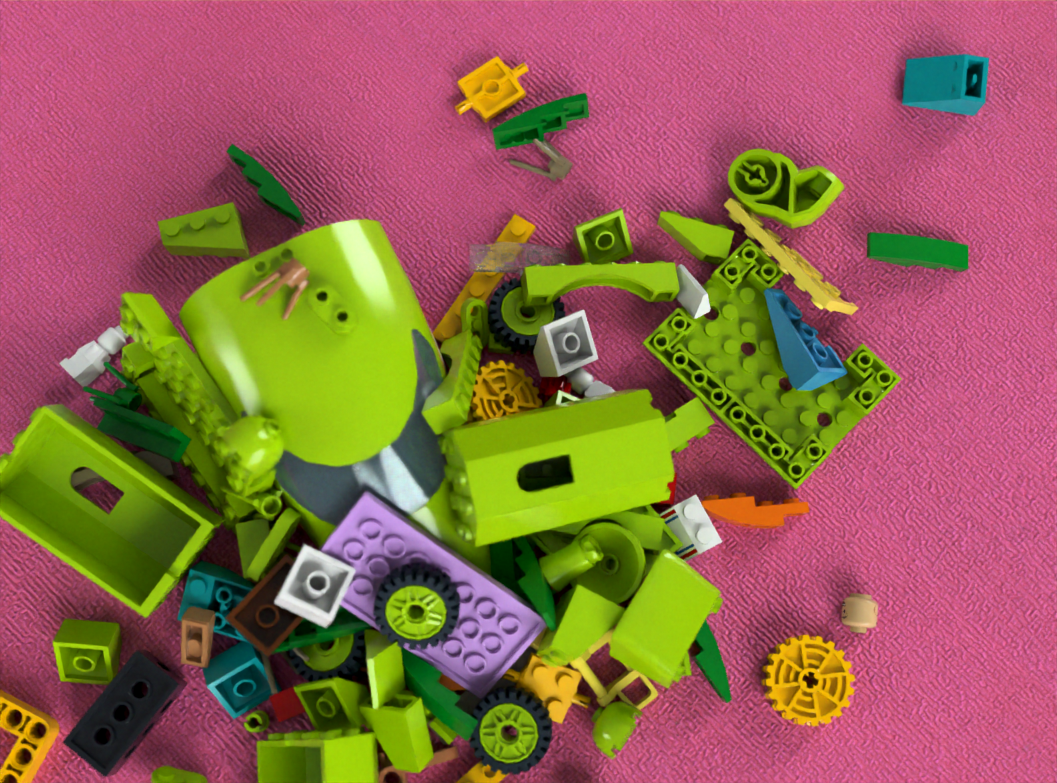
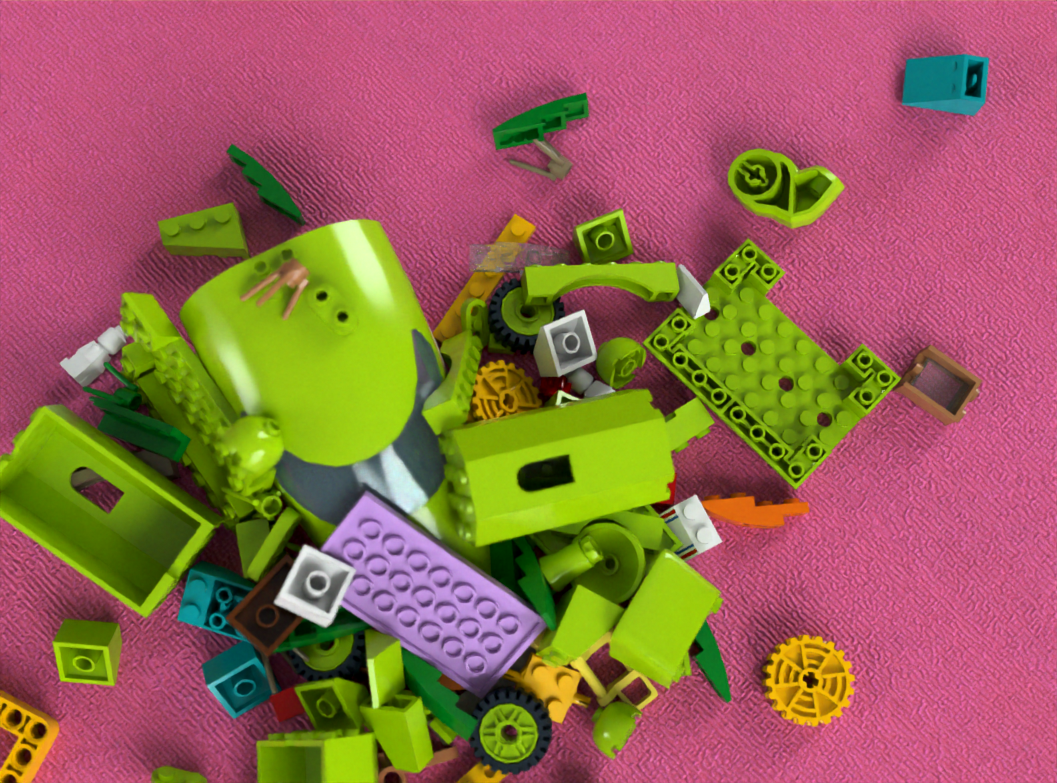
(106, 713): black brick -> none
(197, 636): medium nougat slope -> none
(262, 717): lime pin -> none
(417, 625): wheel -> none
(491, 89): yellow plate -> none
(618, 360): none -> lime cylinder
(702, 240): lime slope -> none
(790, 261): light yellow wing -> none
(801, 352): dark azure wedge -> none
(859, 612): tan head -> none
(917, 250): green slope -> none
(939, 385): none -> window

